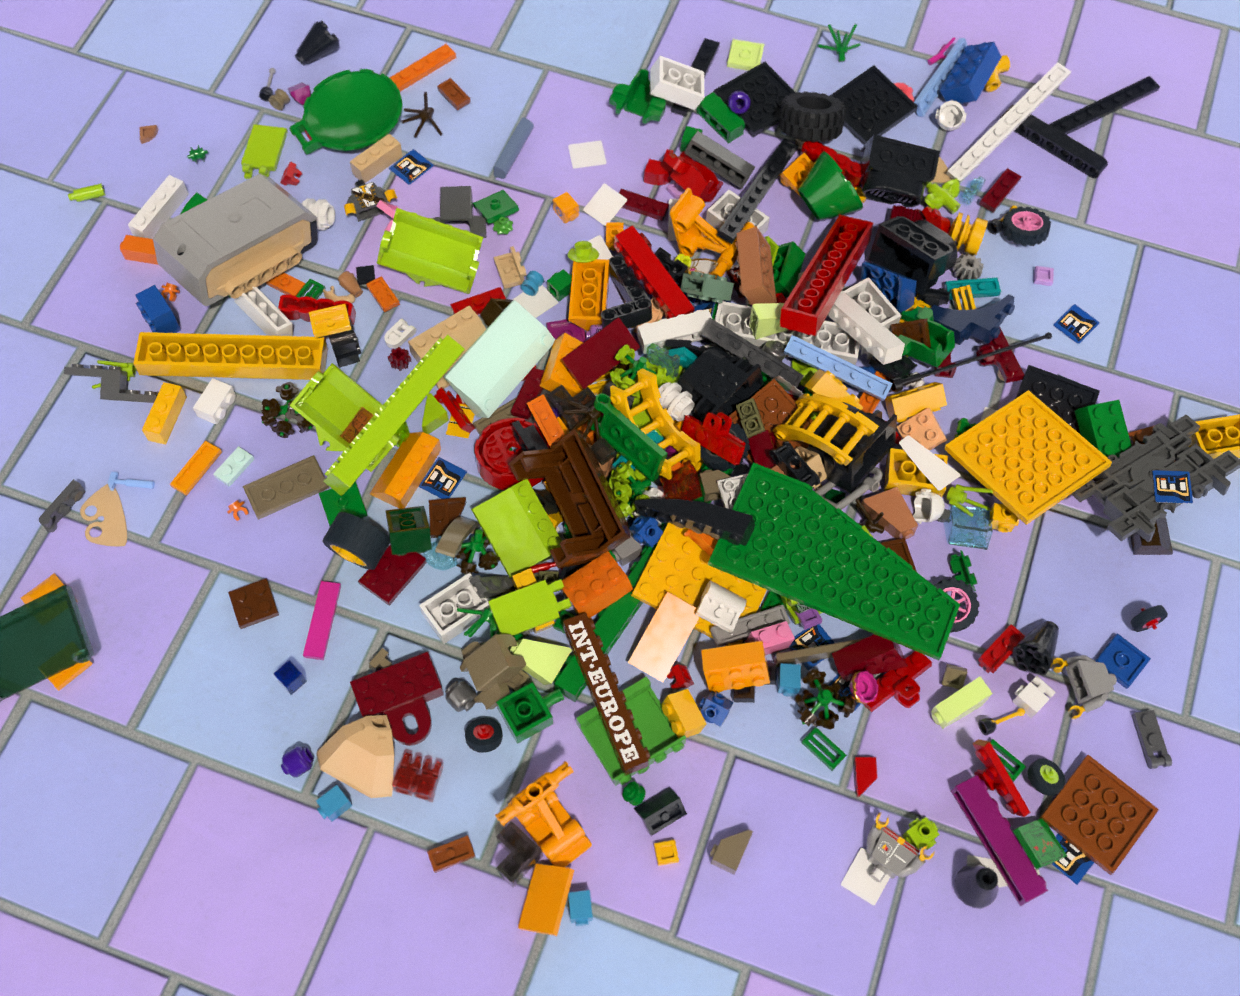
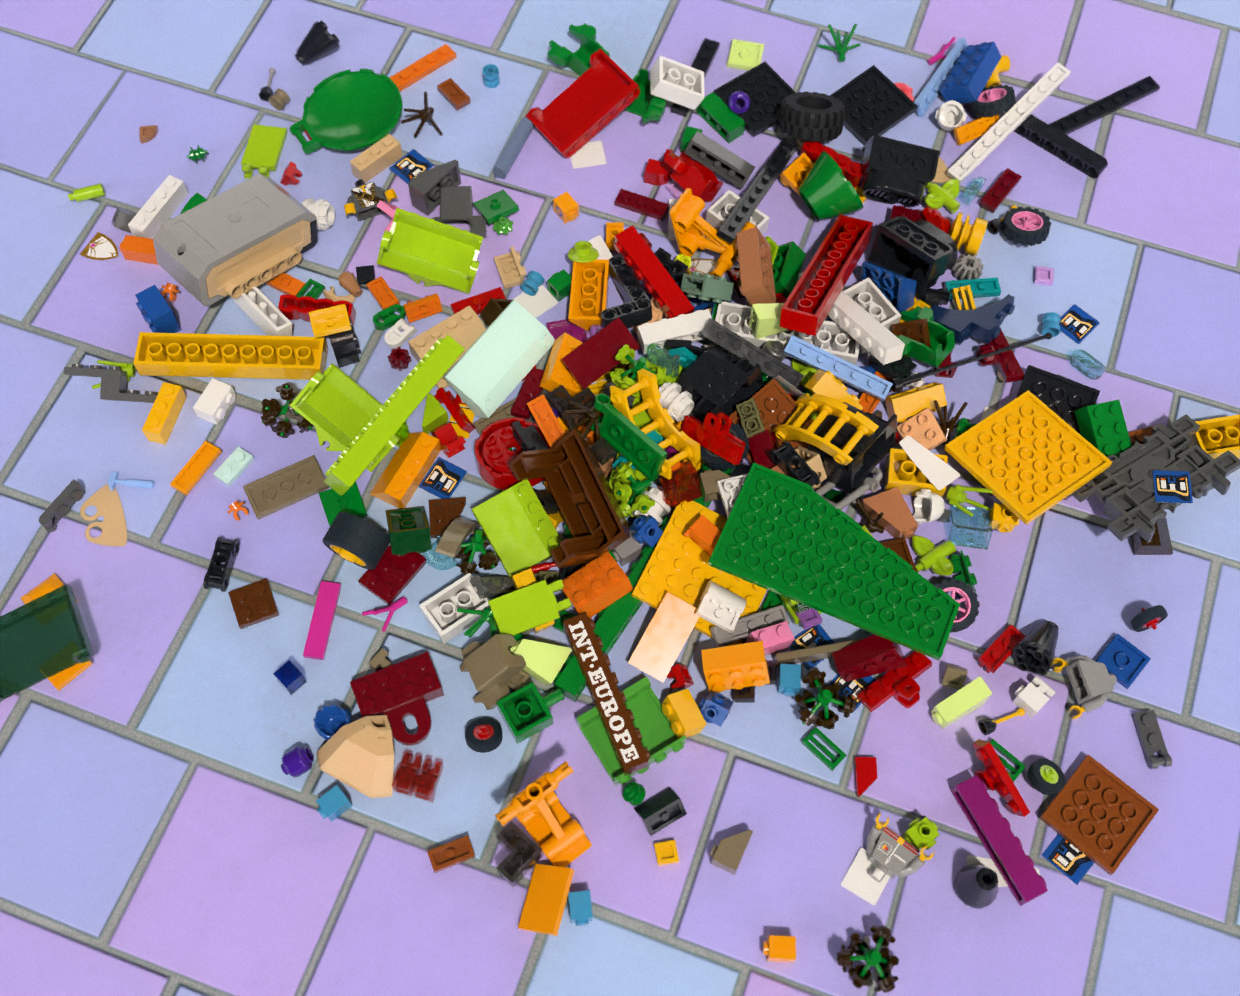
(100, 248): none -> sticker
(122, 218): none -> dark grey panel
(219, 576): none -> black piece
(299, 92): magenta tile -> none
(330, 720): none -> blue hair
(358, 422): clear orange tile -> none
(388, 316): none -> green beam
(391, 608): none -> dark pink plant
(422, 308): none -> orange tile
(426, 185): none -> dark grey slope
(449, 440): none -> red brick
(460, 696): flat silver head -> none
(491, 76): none -> dark azure wheel
(580, 59): none -> green piece
(585, 105): none -> red windscreen
(605, 204): white sticker -> none
(700, 517): black slope -> none
(780, 948): none -> light orange brick
(863, 687): dark pink hair -> none
(883, 960): none -> dark brown plant
(933, 556): none -> lime plant
(947, 426): none -> dark brown plant
(974, 129): none -> light orange plate
(993, 101): none -> black wheel
(1039, 843): green tile -> none
(1051, 323): none -> dark azure wheel
(1087, 364): none -> clear light blue plate

